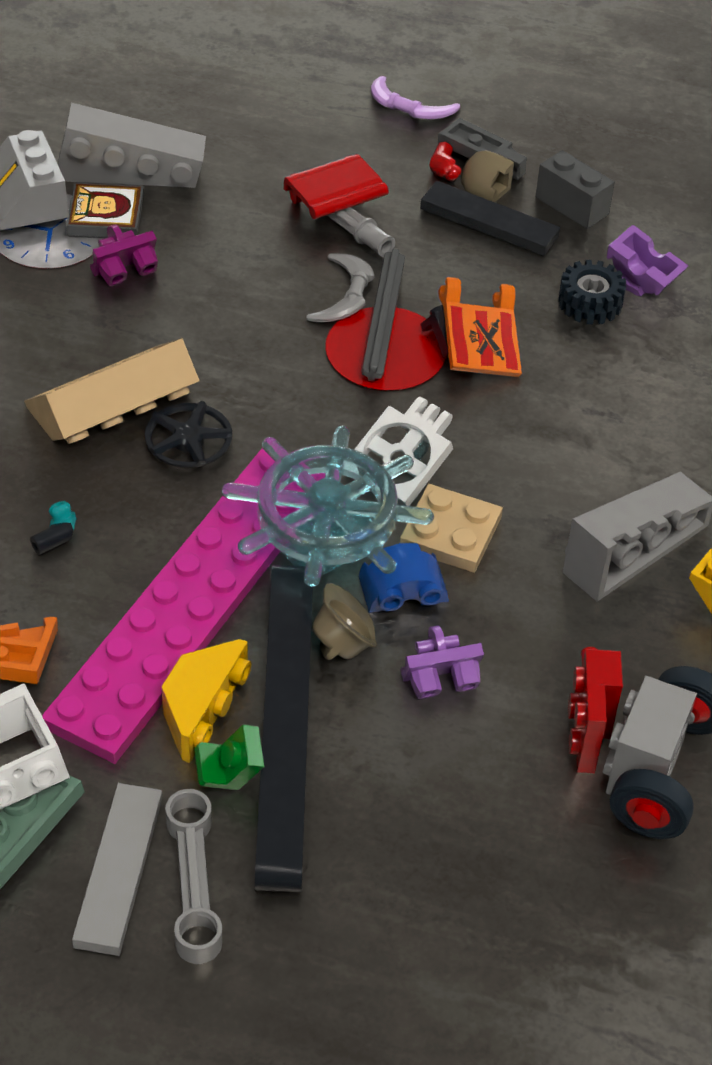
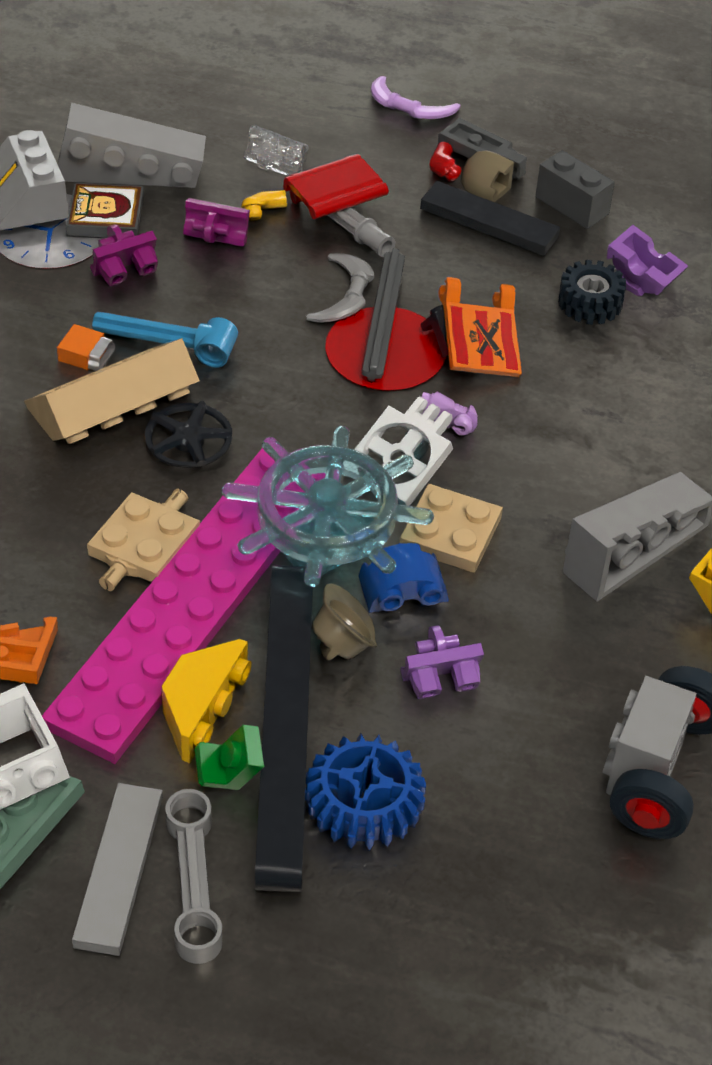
(59, 531): black arm -> none
(85, 348): none -> orange piece
(141, 537): none -> tan plate
(210, 341): none -> dark azure axle
(216, 222): none -> magenta hips
(264, 200): none -> yellow arm
(275, 151): none -> clear hips
(387, 805): none -> blue gear
(464, 418): none -> lavender arm
(594, 704): red plate -> none

